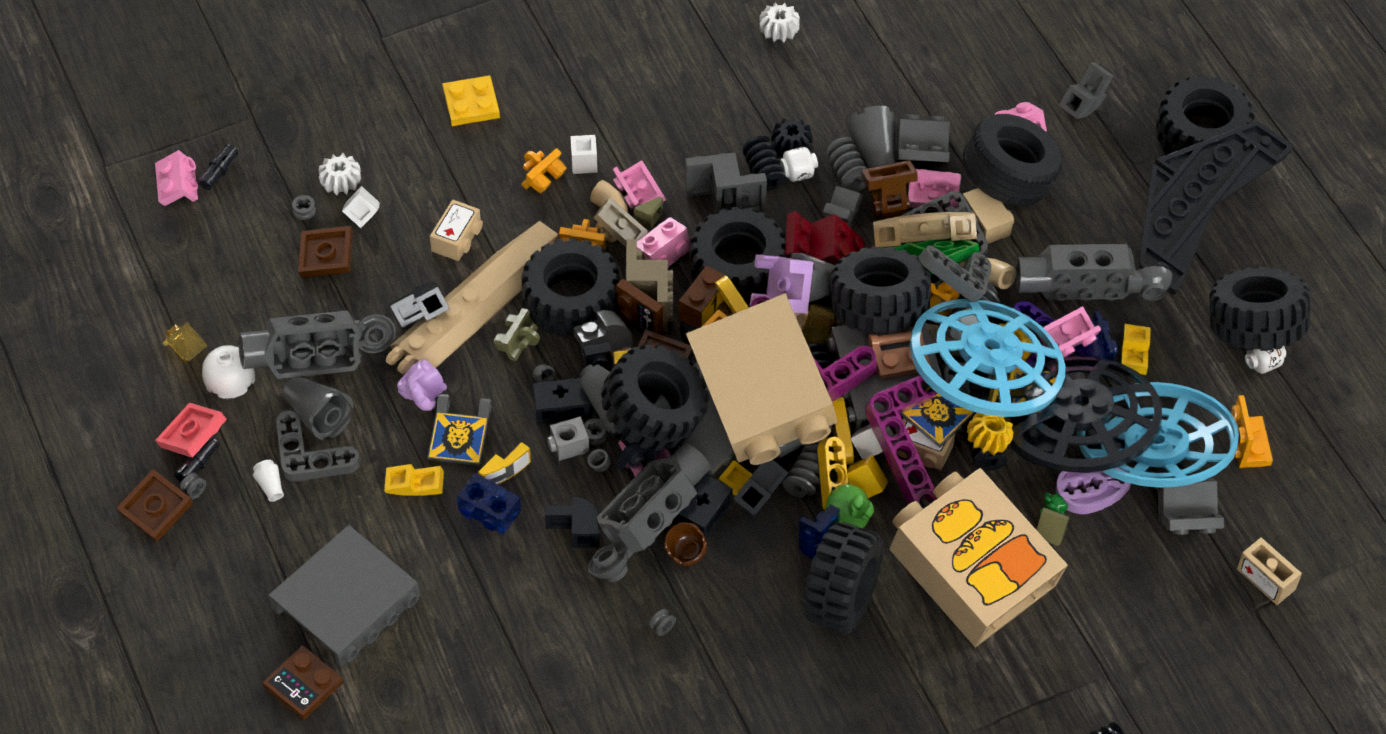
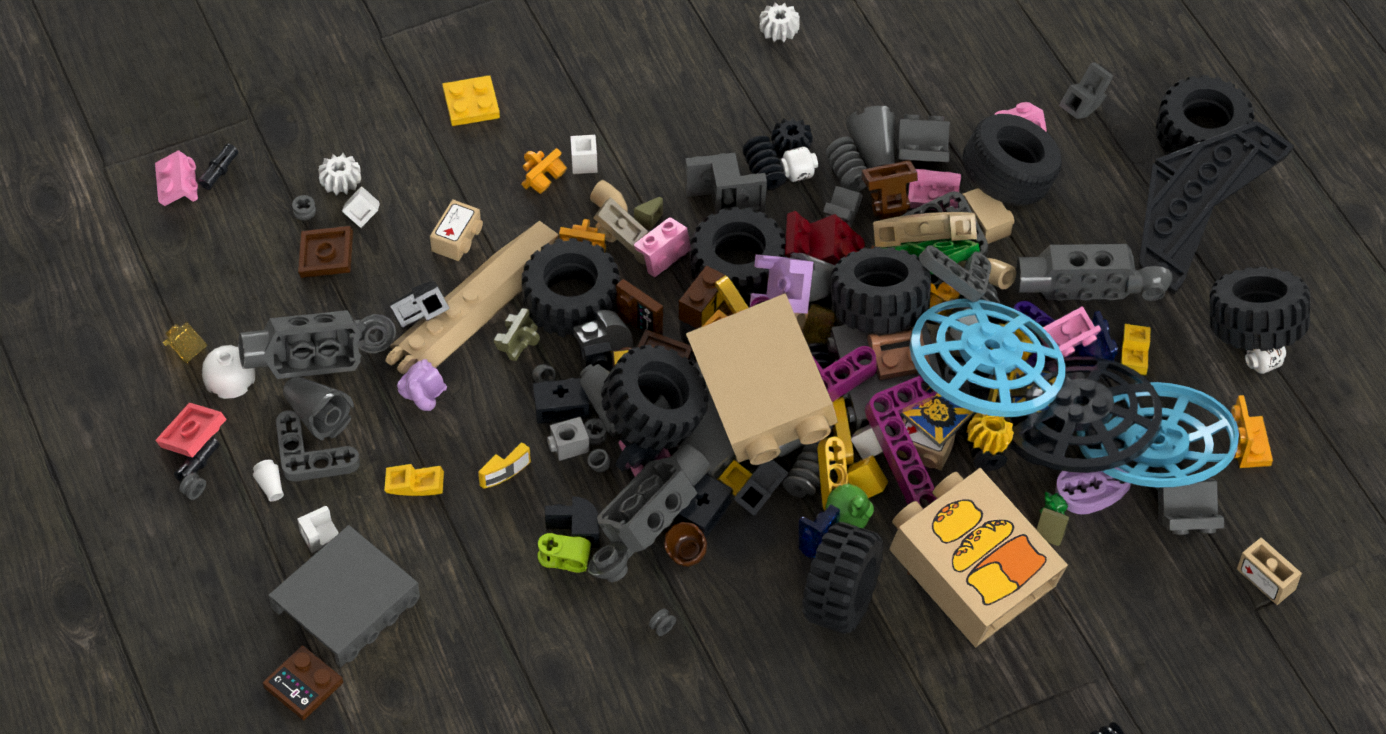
(154, 505): reddish brown plate -> none
(317, 528): none -> white panel
(459, 436): flag -> none
(492, 499): clear blue brick -> none
(566, 553): none -> lime piece
(638, 185): bright pink bracket -> none
(651, 278): dark tan bracket -> none

